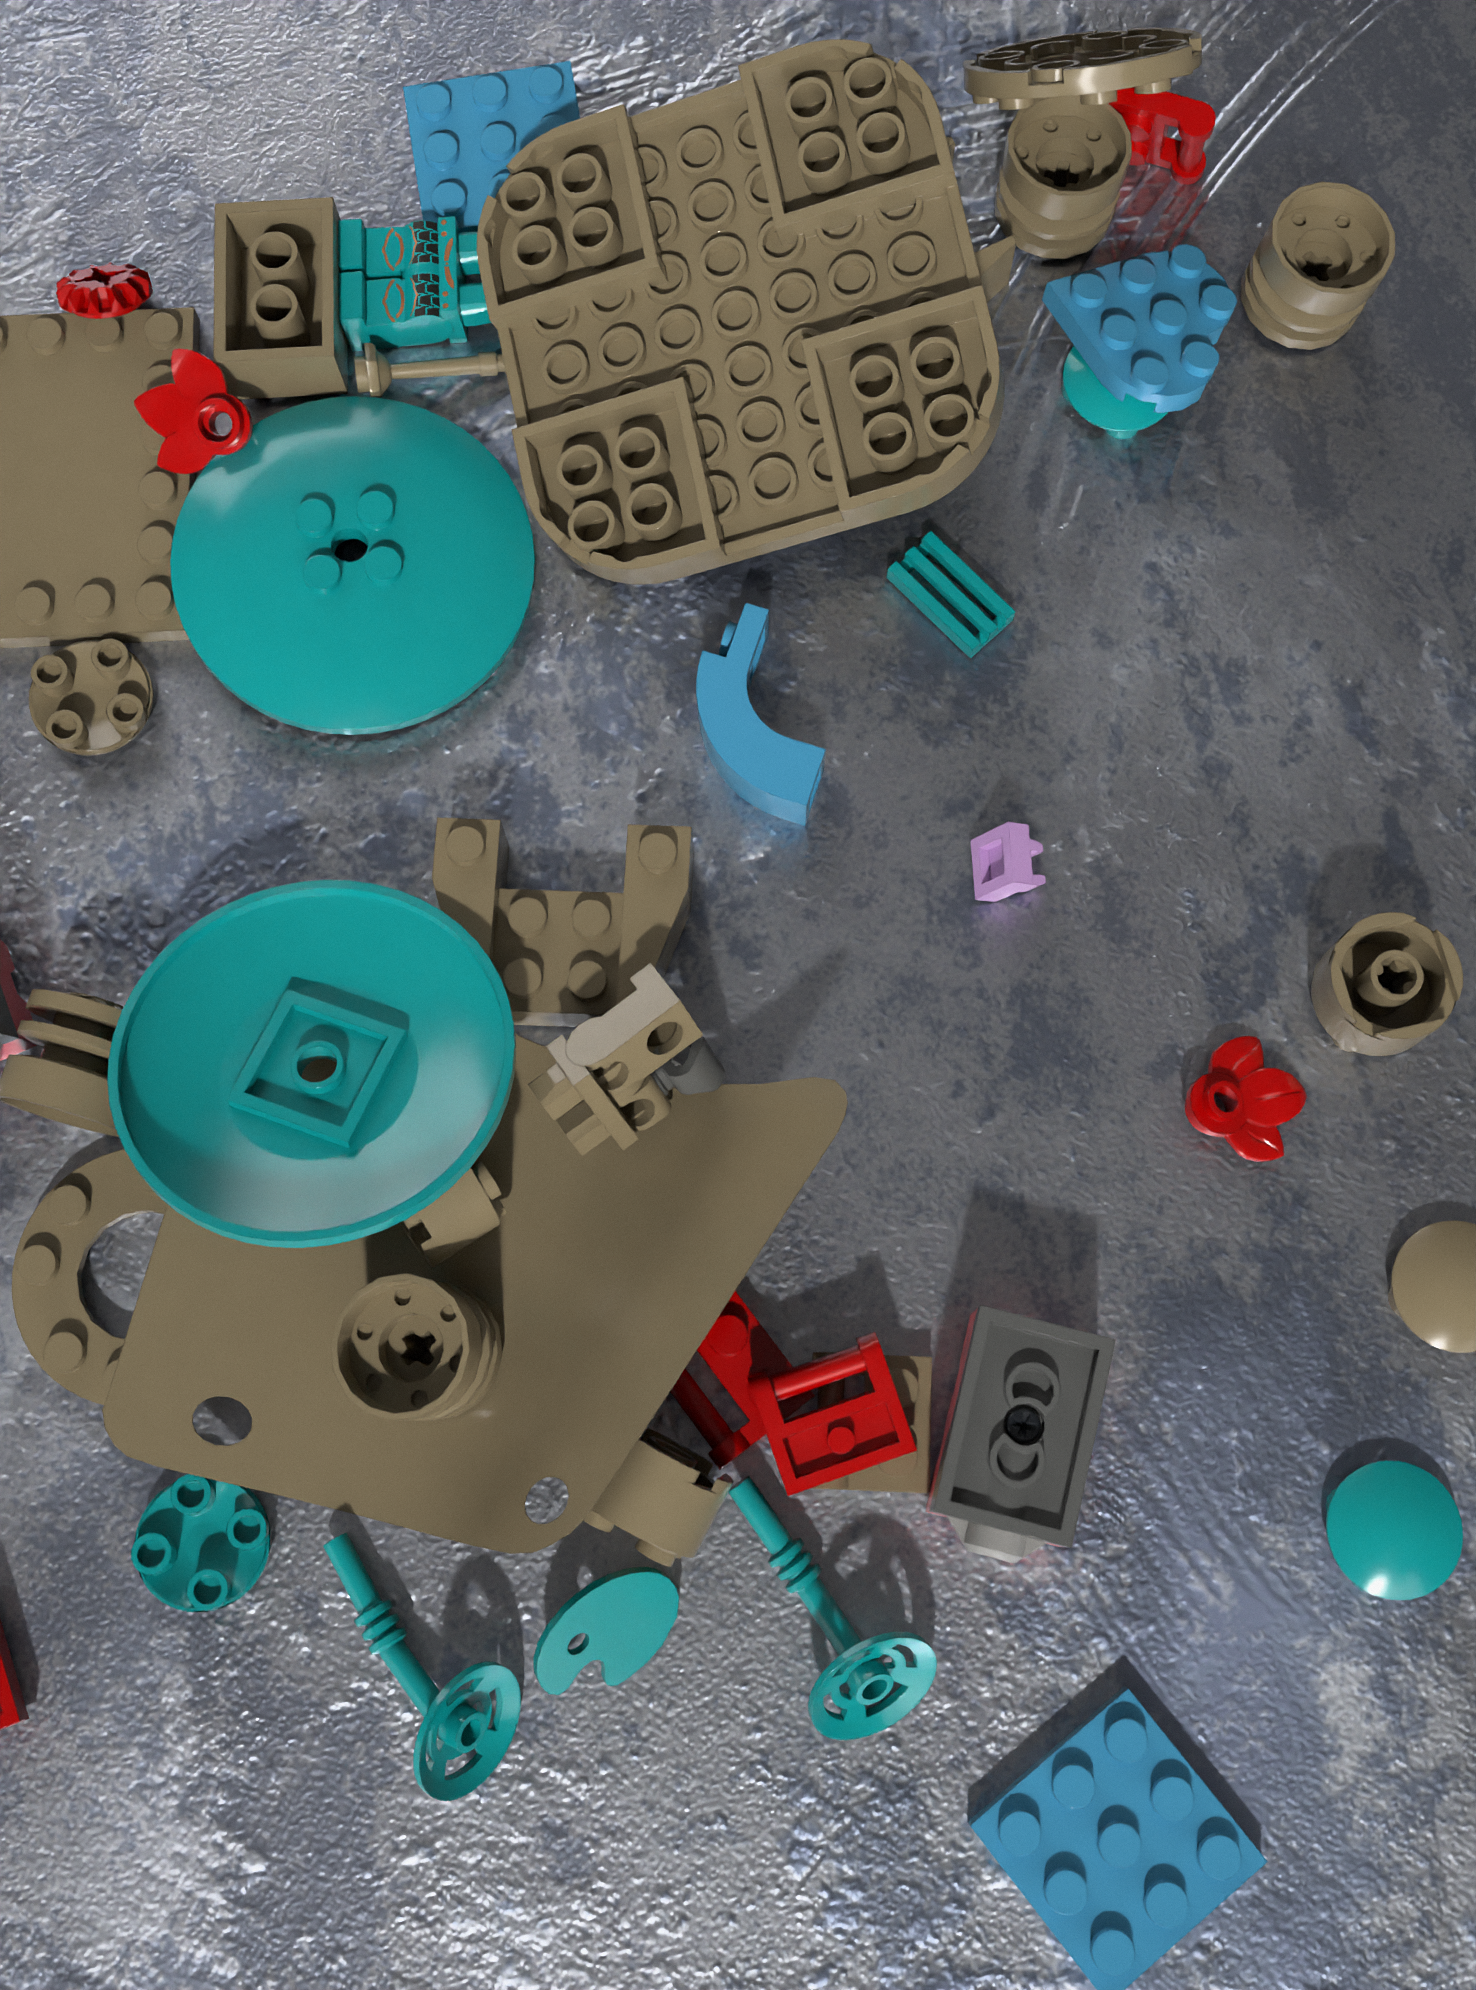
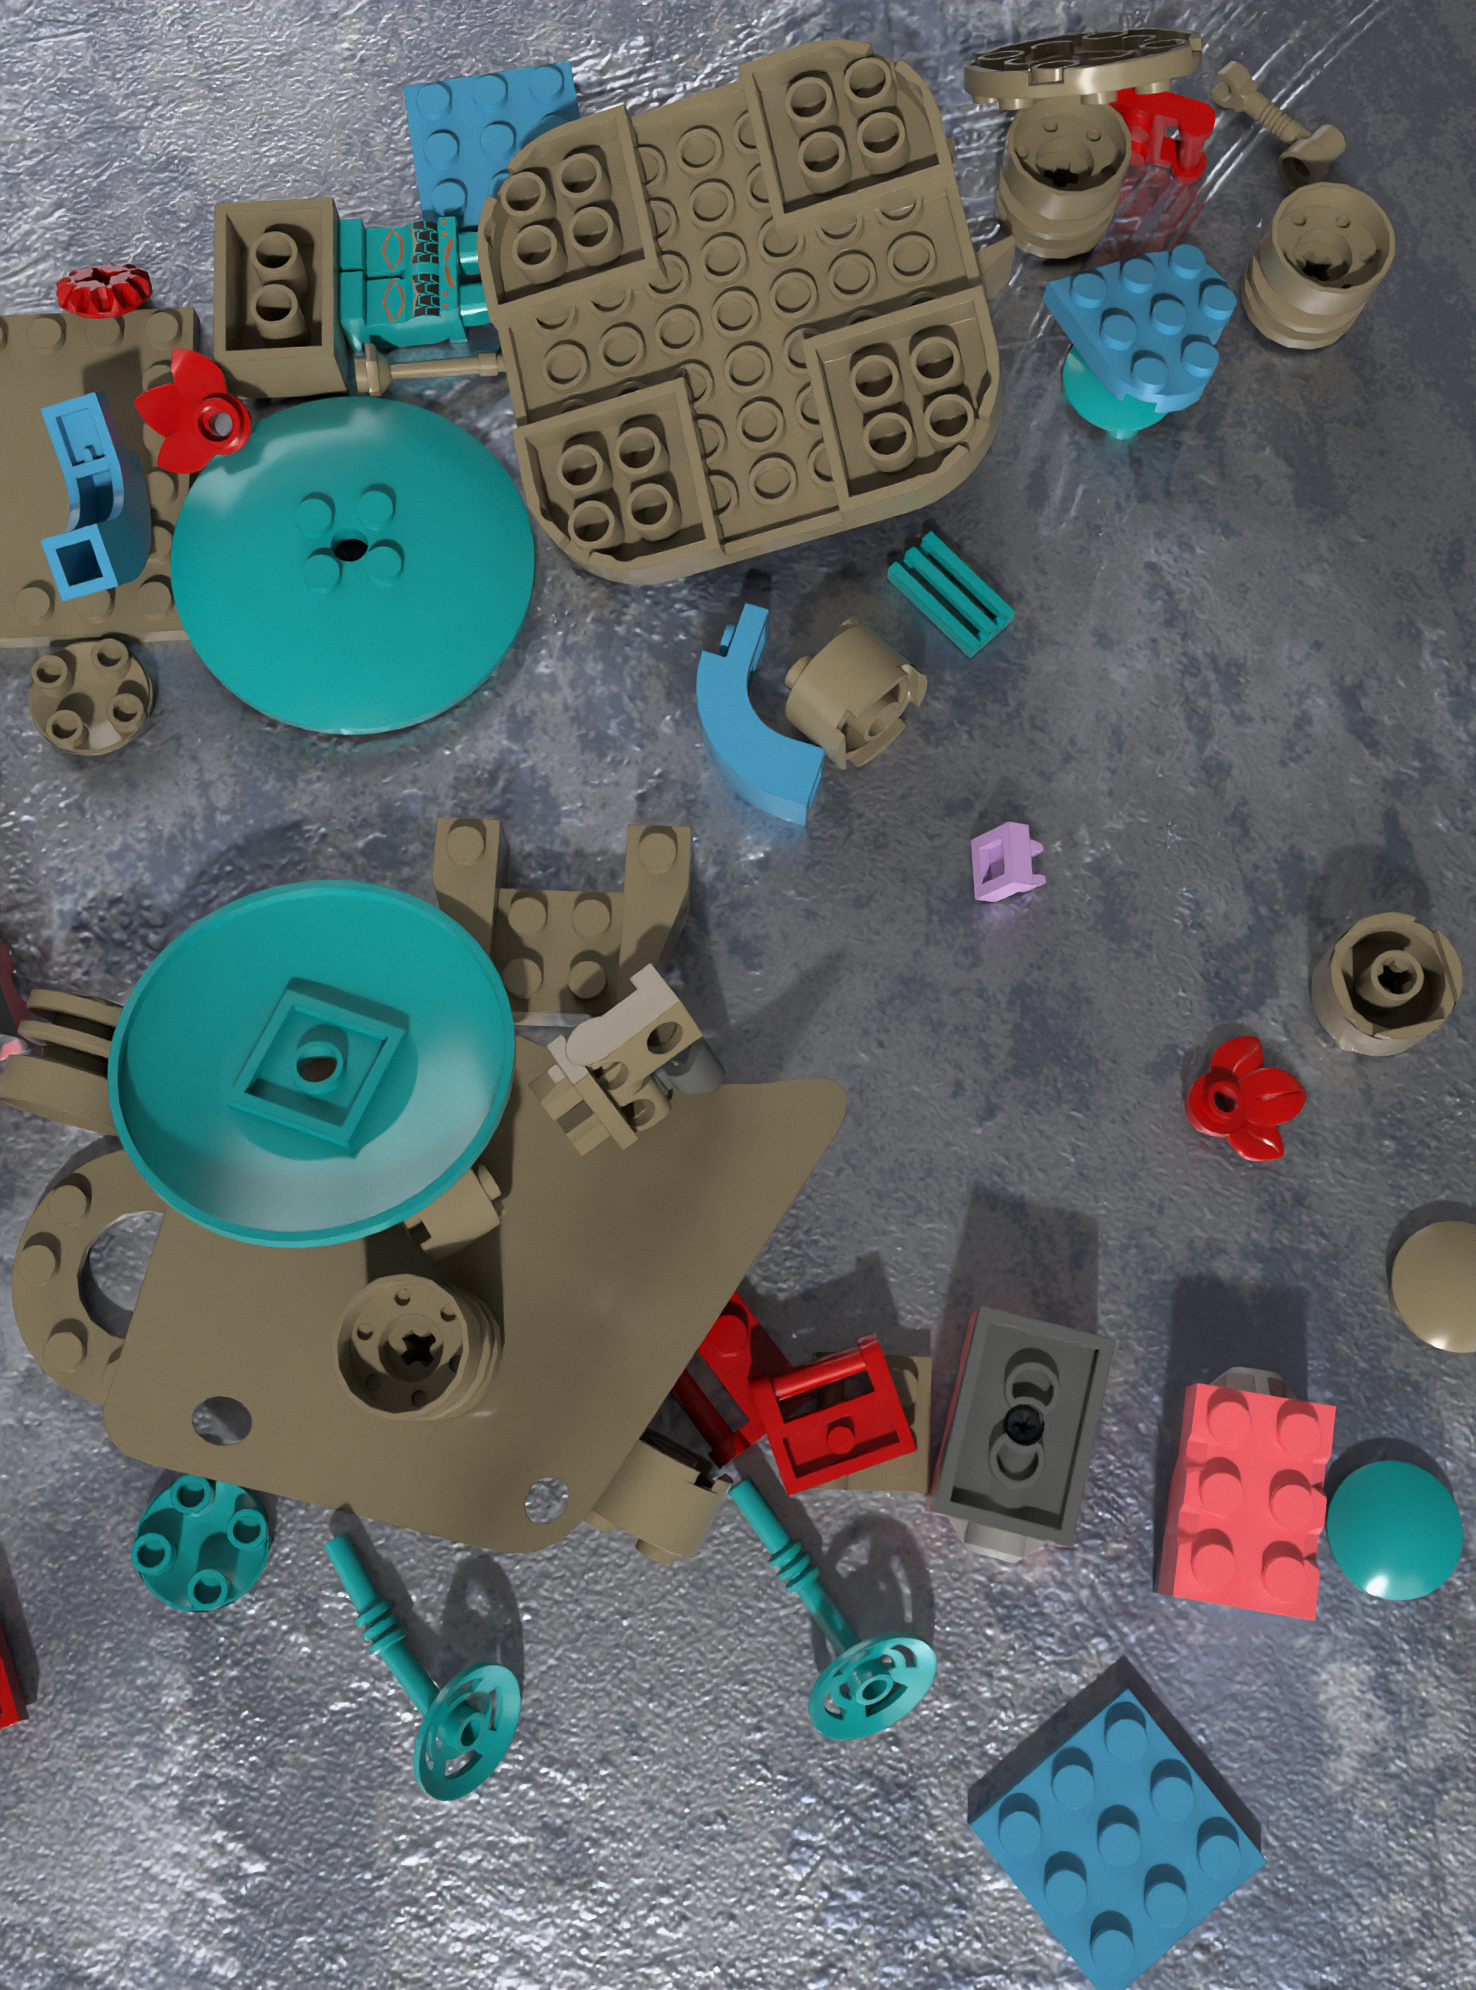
(107, 496): none -> dark azure arch
(623, 1625): teal piece -> none
(853, 694): none -> dark tan brick
(1245, 1495): none -> coral piece
(1308, 152): none -> dark tan brick

